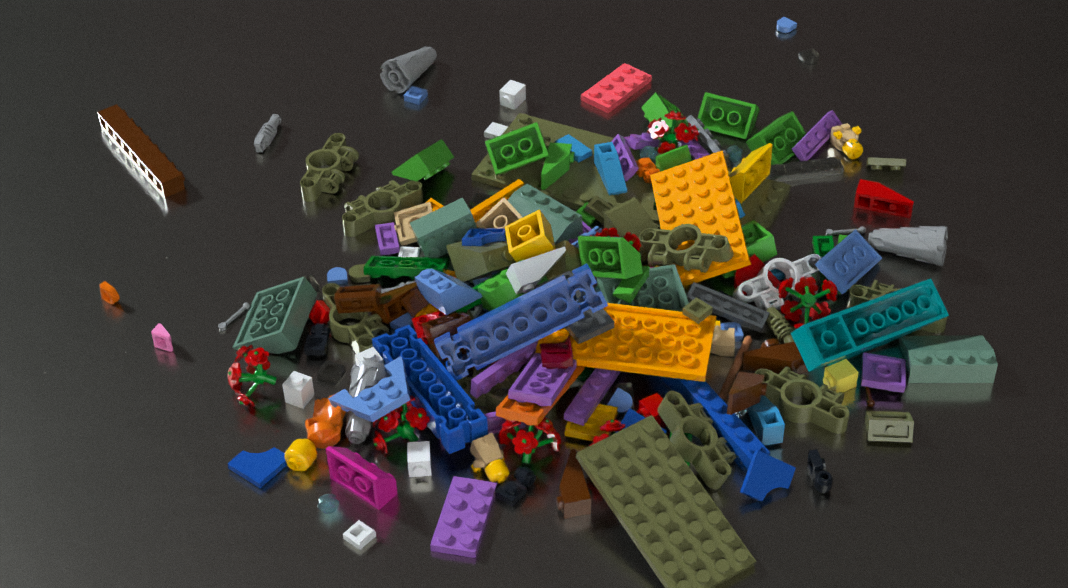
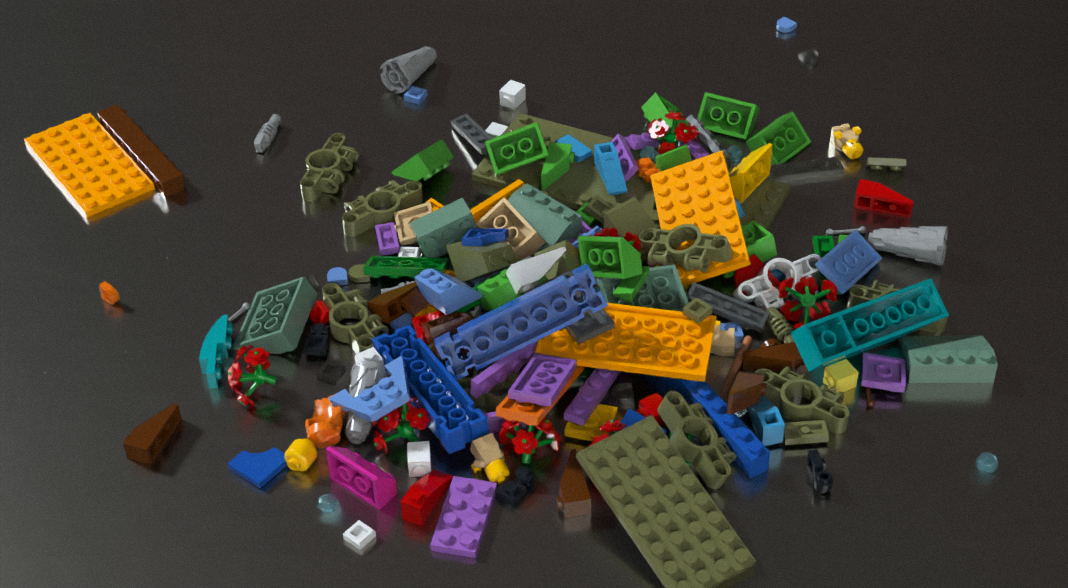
(89, 164): none -> light orange plate
(150, 436): none -> reddish brown slope
(162, 338): bright pink slope -> none
(214, 349): none -> teal slope
(298, 389): white brick -> none
(358, 298): reddish brown tile -> none
(424, 496): none -> red slope
(472, 132): none -> dark grey plate
(529, 236): yellow brick -> none
(557, 354): dark red piece -> none
(616, 88): coral plate -> none
(621, 400): medium blue tile -> none
(766, 474): blue tile -> none
(805, 432): none -> olive plate
(816, 137): medium lavender plate -> none
(889, 426): olive tile -> none
(987, 462): none -> clear light blue plate

